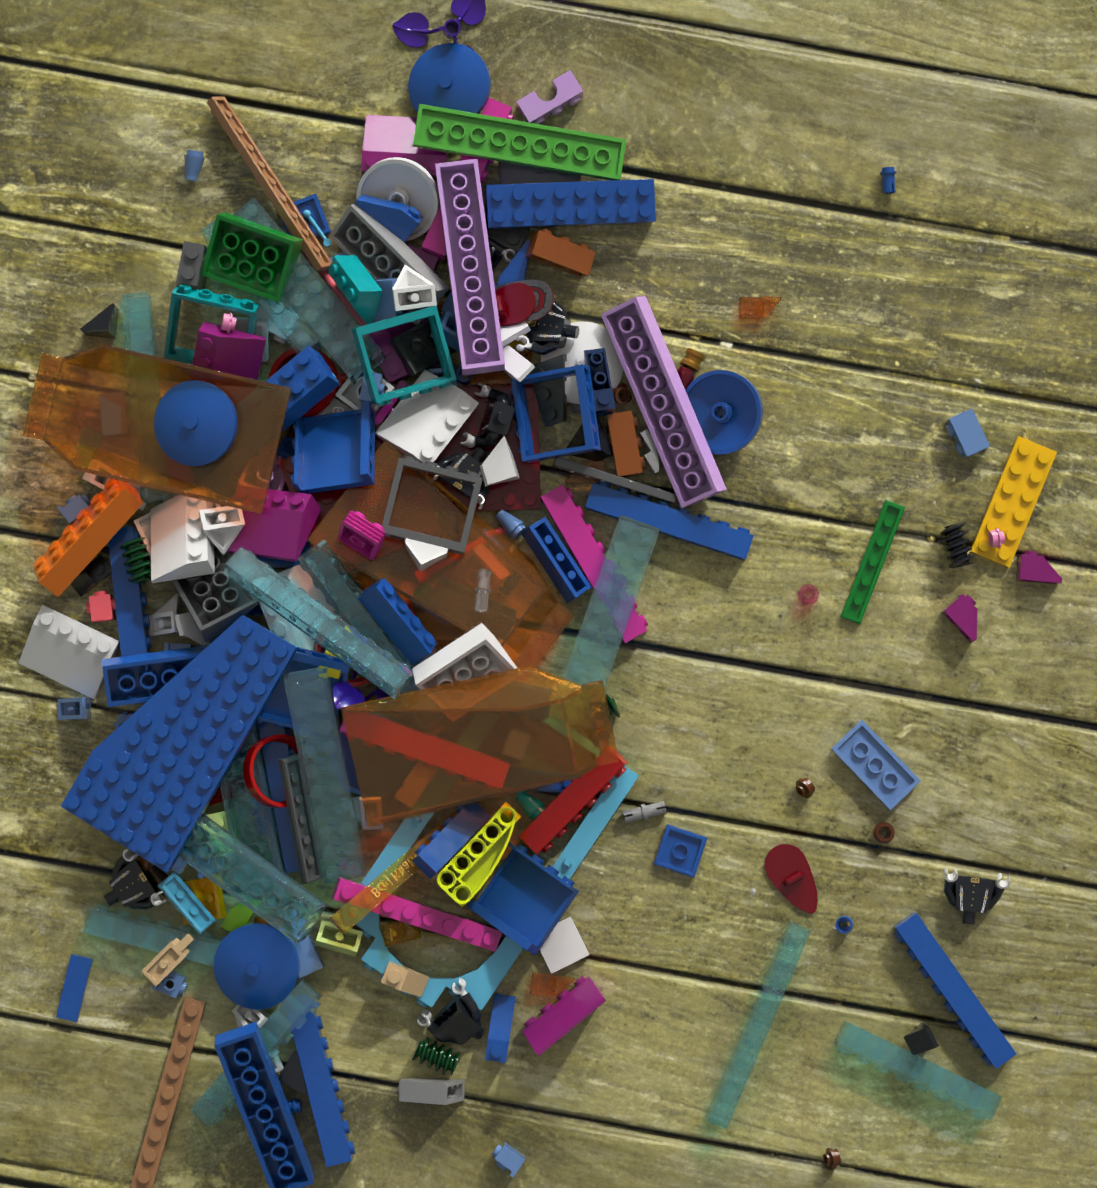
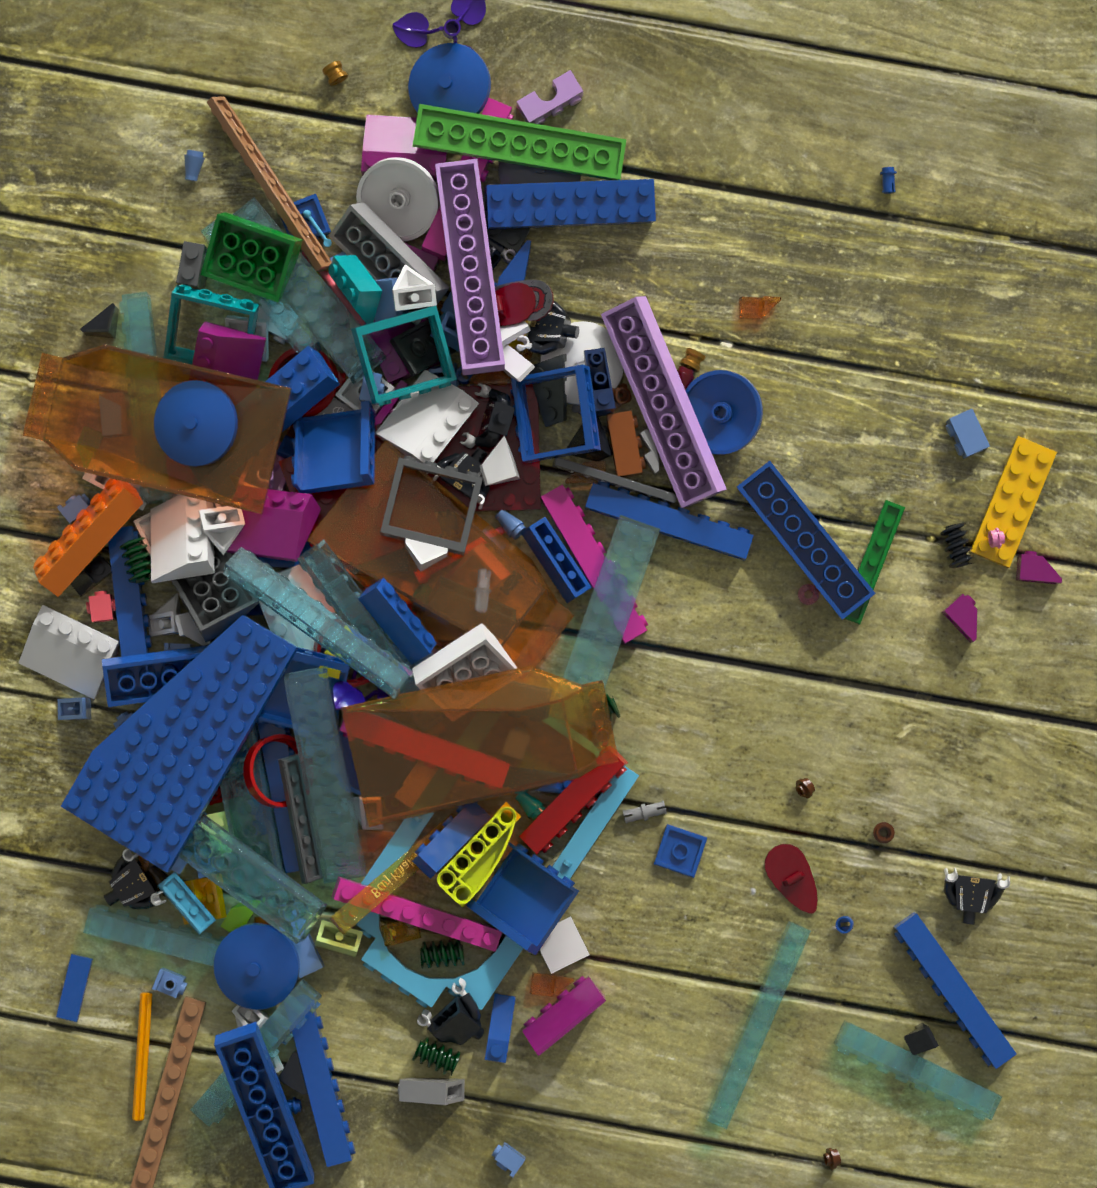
(142, 1056): none -> light orange axle
(167, 960): tan hinge -> none
(228, 322): bright pink plate -> none
(335, 73): none -> pearl gold wheel
(361, 534): dark pink brick -> none
(394, 216): blue slope -> none
(404, 979): tan slope -> none
(442, 953): none -> dark green piece
(560, 253): dark orange brick -> none
(805, 540): none -> blue brick
(875, 764): medium blue plate -> none

